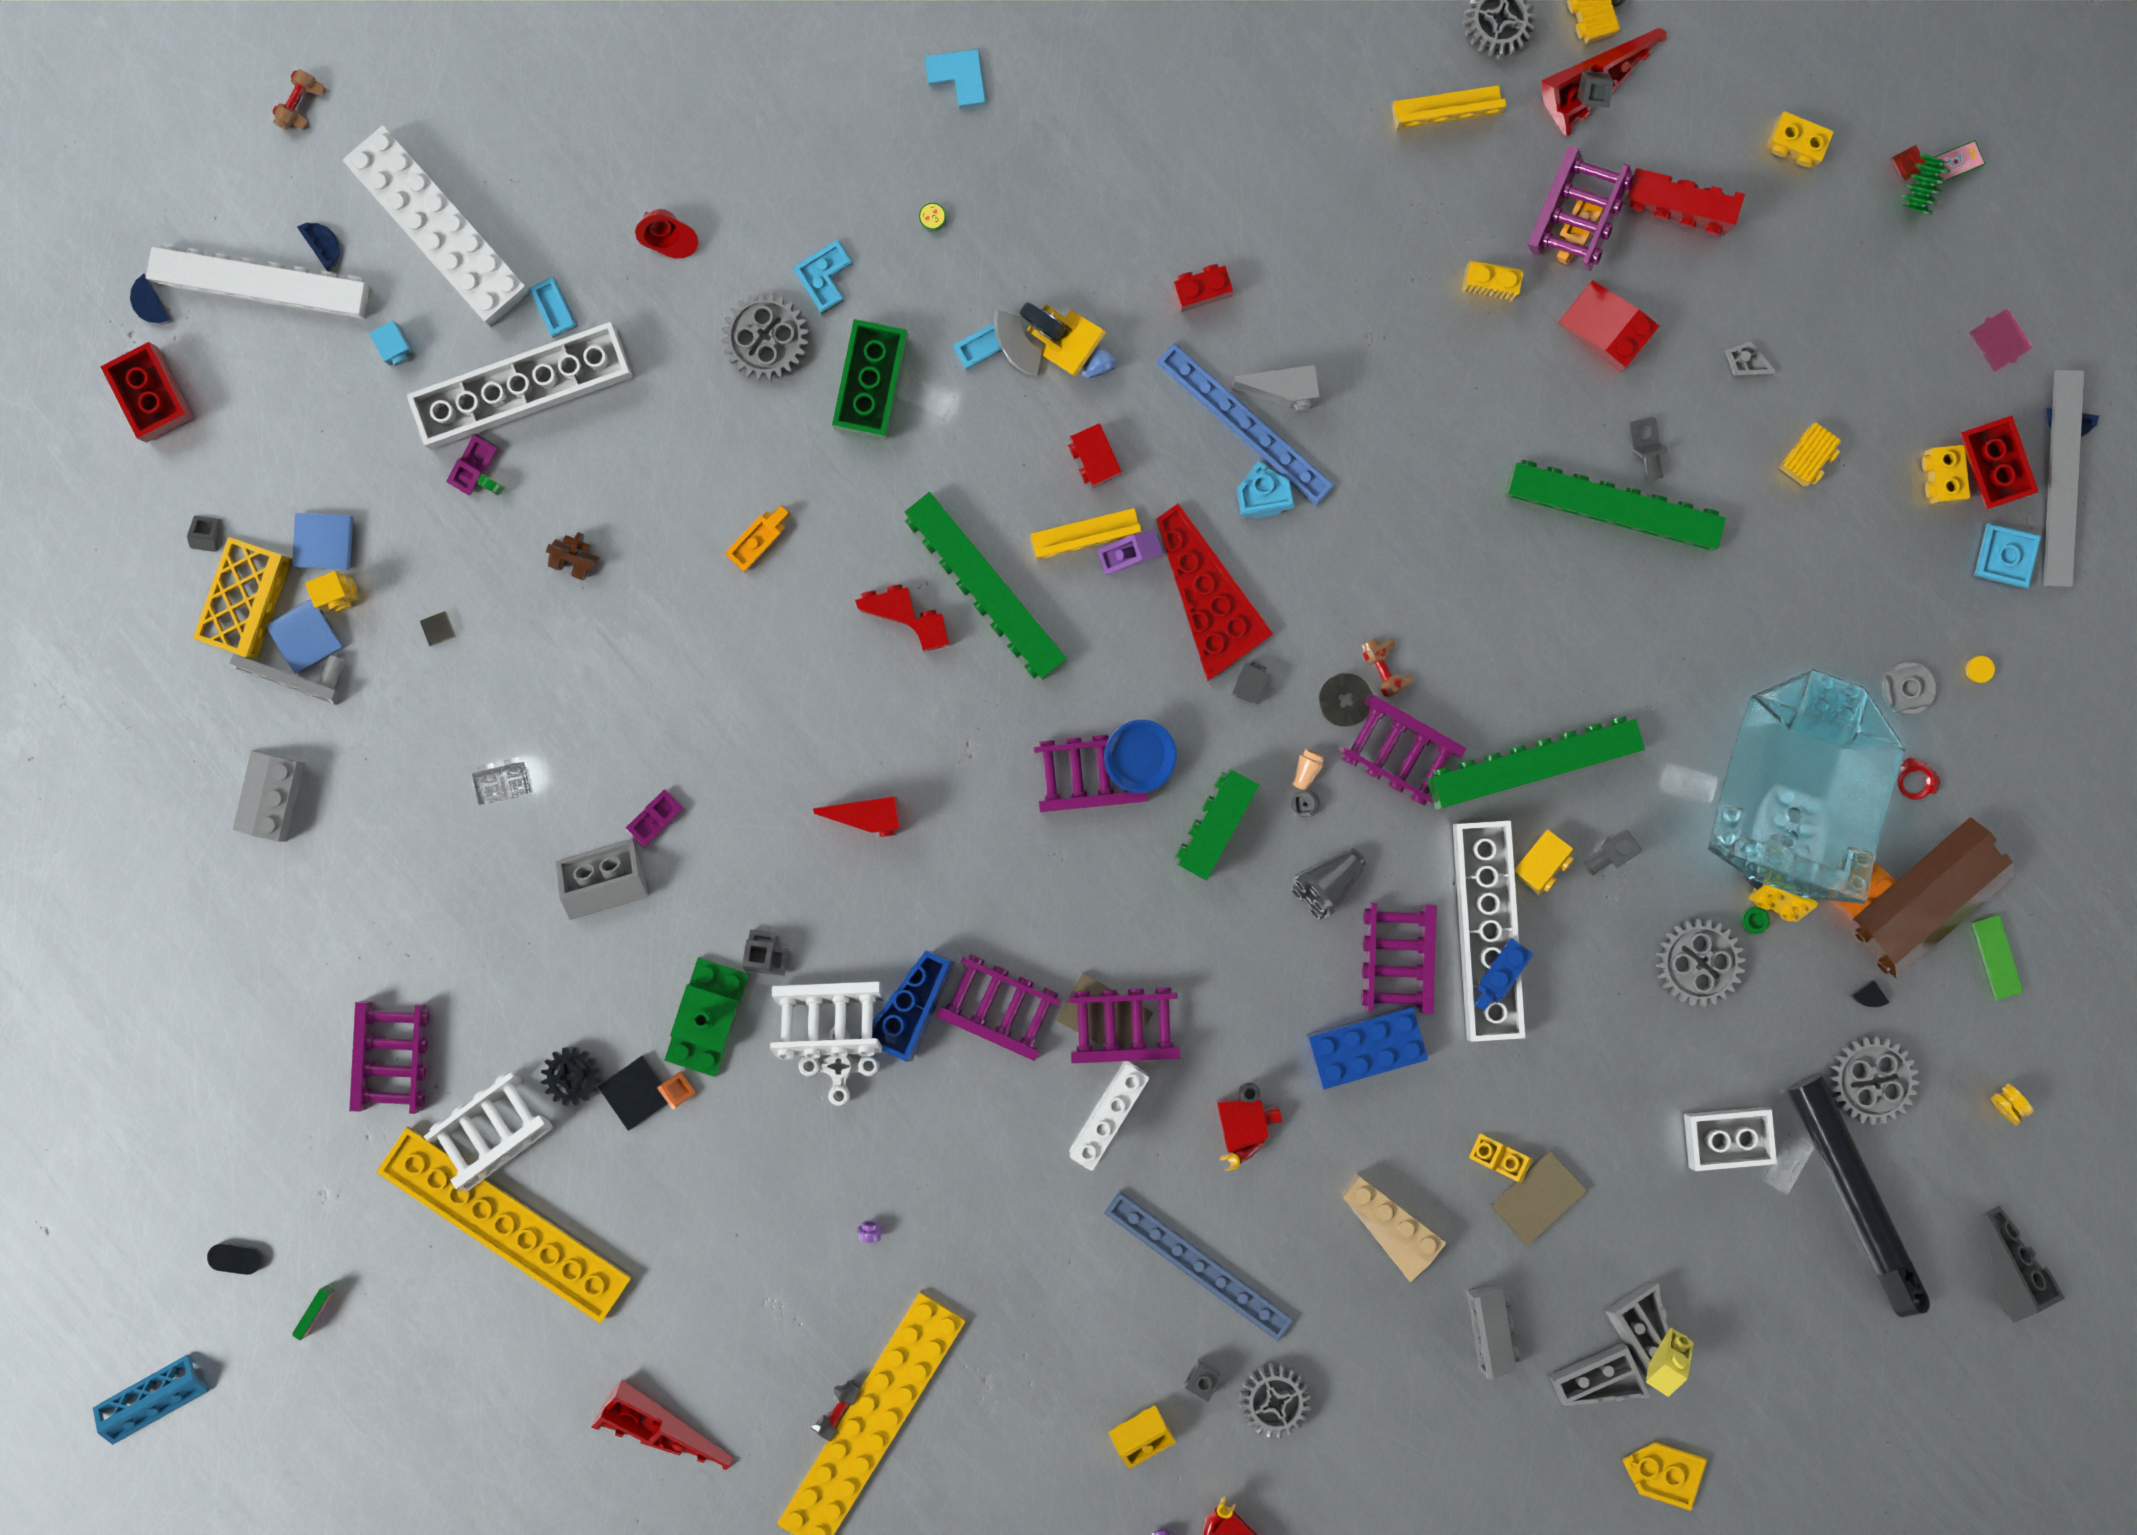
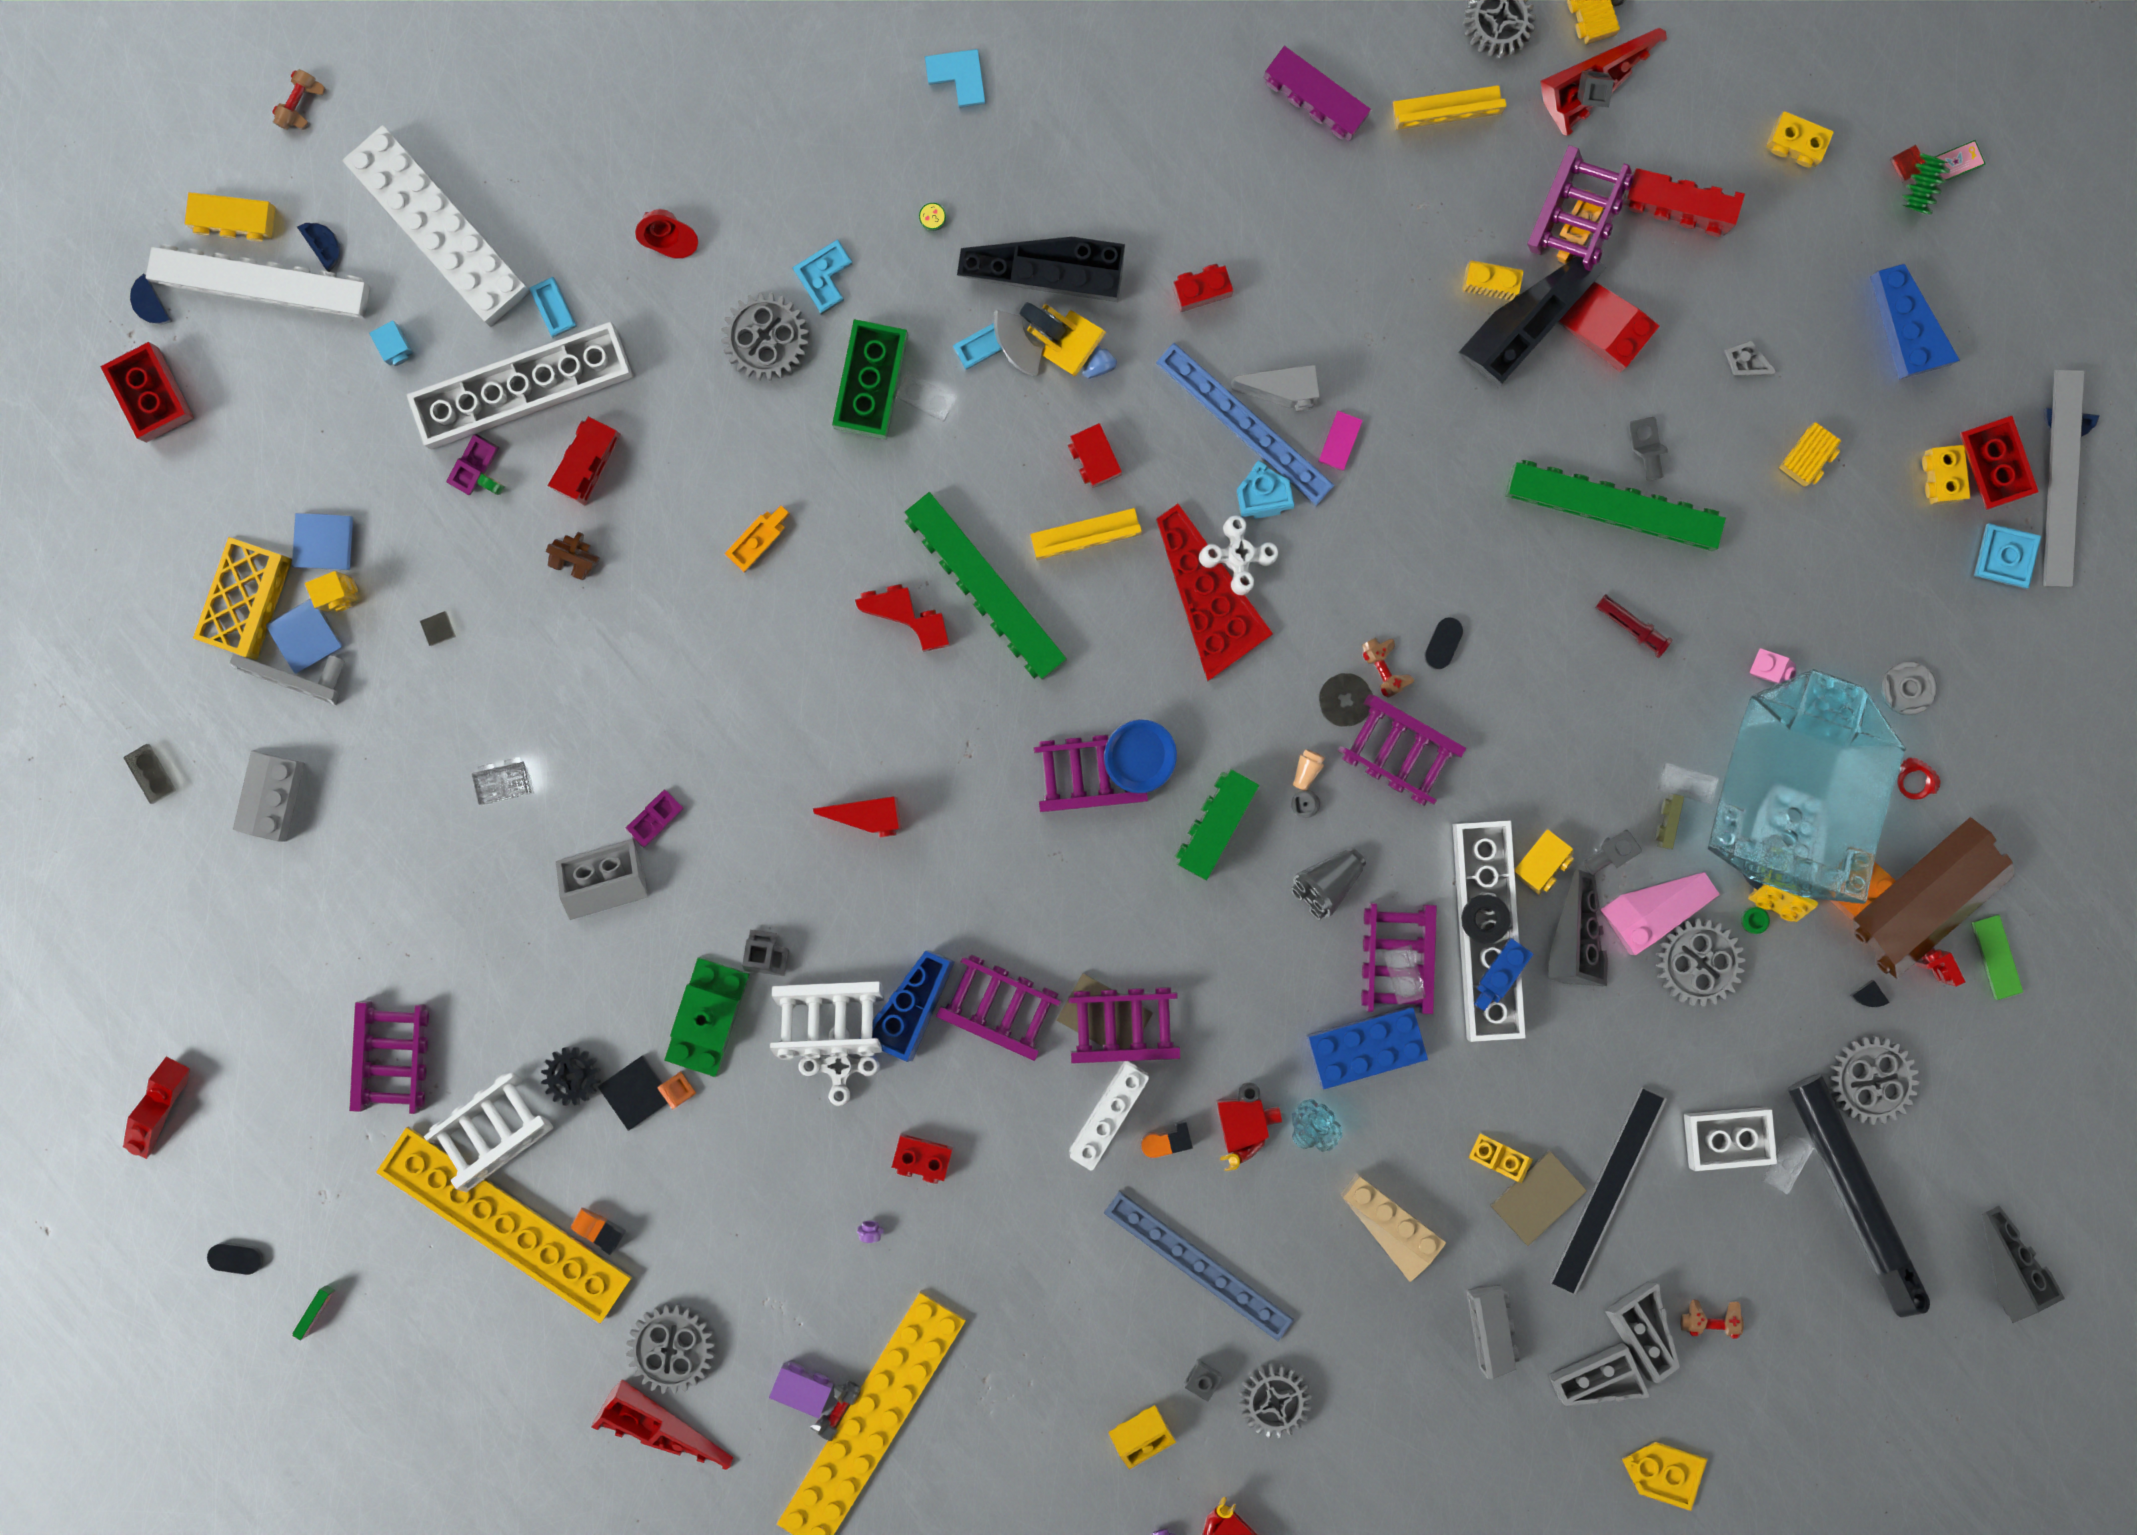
(148, 1406): dark azure fence -> none
(149, 773): none -> clear smoke plate
(151, 1112): none -> red arch
(204, 533): dark grey slope -> none
(229, 216): none -> yellow brick
(584, 460): none -> red wedge
(598, 1230): none -> leg
(693, 1353): none -> light grey gear
(801, 1390): none -> medium lavender brick
(922, 1158): none -> red brick
(1050, 265): none -> black wedge
(1130, 551): medium lavender slope -> none
(1167, 1143): none -> leg
(1238, 555): none -> white gear
(1251, 682): dark grey brick -> none
(1315, 1126): none -> clear light blue plant
(1316, 93): none -> magenta brick
(1340, 440): none -> dark pink tile
(1404, 974): none -> clear plate
(1443, 643): none -> black tile
(1502, 919): none -> black tyre
(1526, 320): none -> black wedge
(1535, 763): green brick -> none
(1576, 946): none -> dark grey wedge
(1608, 1191): none -> black tile
(1643, 632): none -> dark red pin
(1652, 912): none -> bright pink wedge
(1670, 1363): light yellow slope -> none
(1671, 810): none -> olive plate
(1697, 1322): none -> medium nougat piece
(1773, 667): none -> bright pink bracket
(1910, 325): none -> blue wedge
(1942, 966): none -> red bracket
(1979, 669): yellow tile -> none
(2000, 340): clear pink piece -> none
(2012, 1104): yellow wheel -> none

